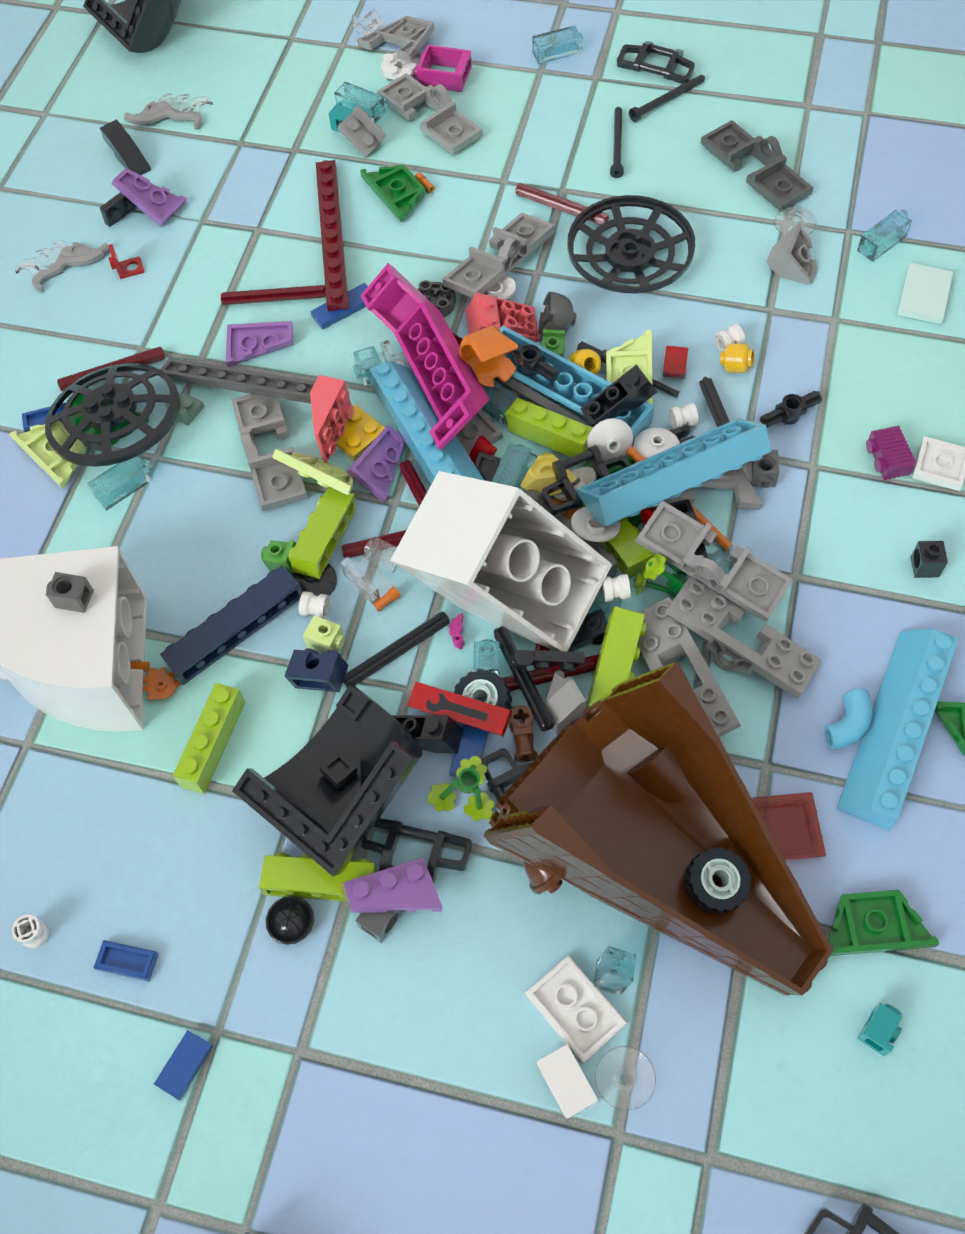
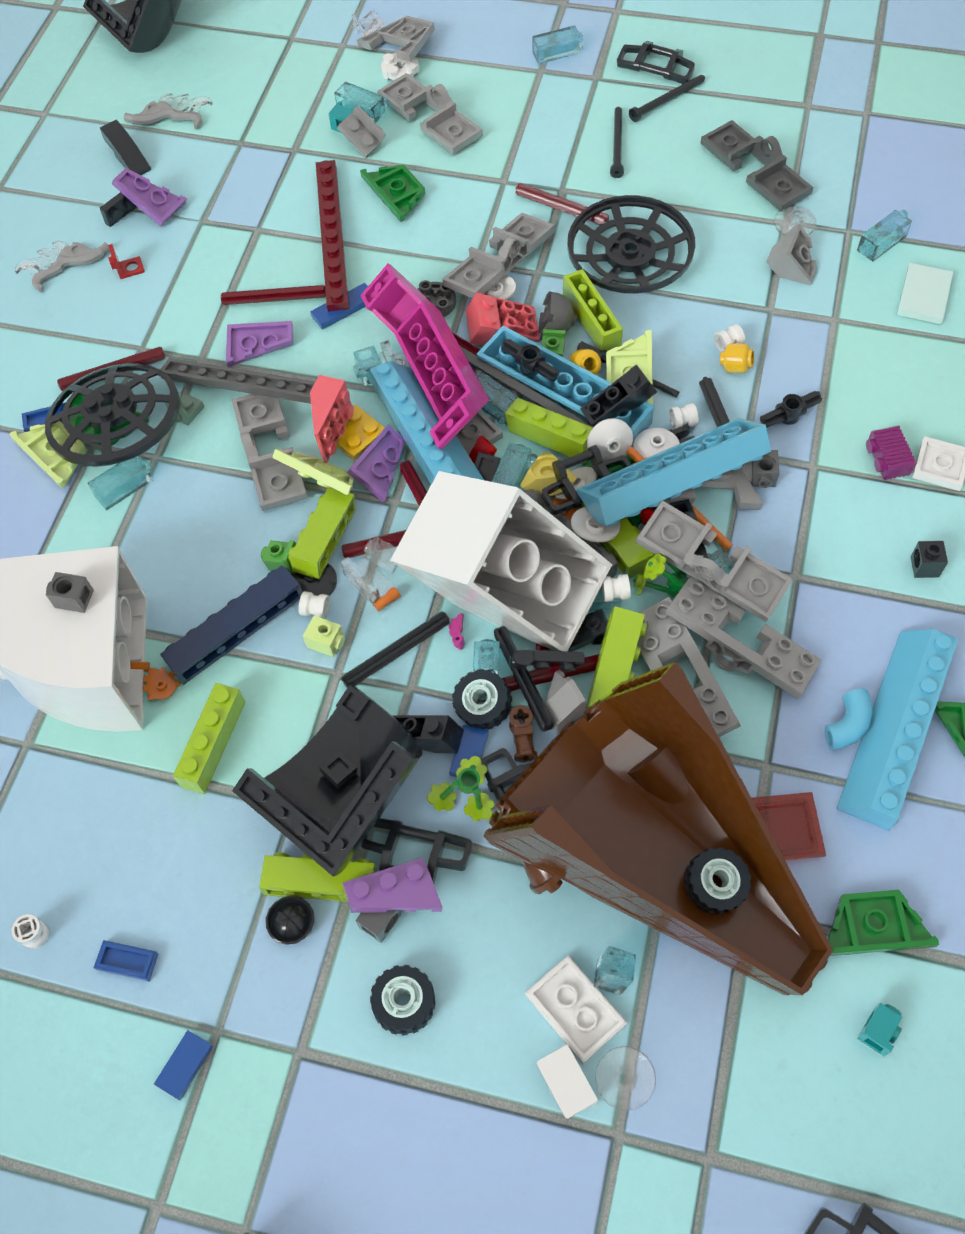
(316, 671): dark blue brick -> none
(404, 1018): none -> black wheel
(422, 179): orange piece -> none
(446, 57): dark pink window -> none
(460, 708): red tile -> none
(485, 355): orange piece -> none
(592, 311): none -> lime brick
(675, 362): red bracket -> none

